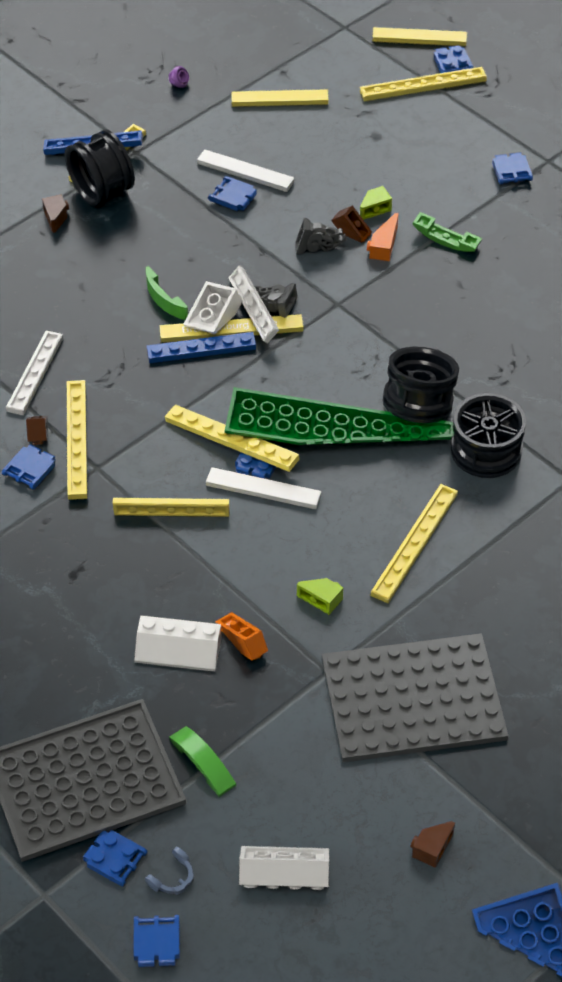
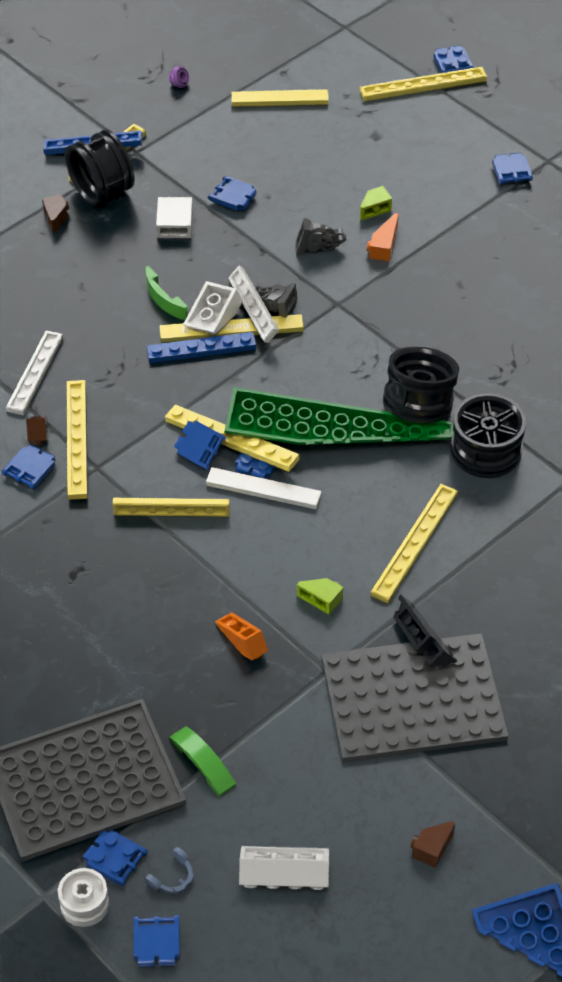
(83, 897): none -> white wheel
(174, 217): none -> white brick
(178, 643): white slope -> none
(199, 444): none -> blue plate
(245, 170): white tile -> none
(351, 224): reddish brown slope -> none
(417, 36): light yellow tile -> none
(422, 635): none -> black wedge
(444, 236): bright green slope -> none

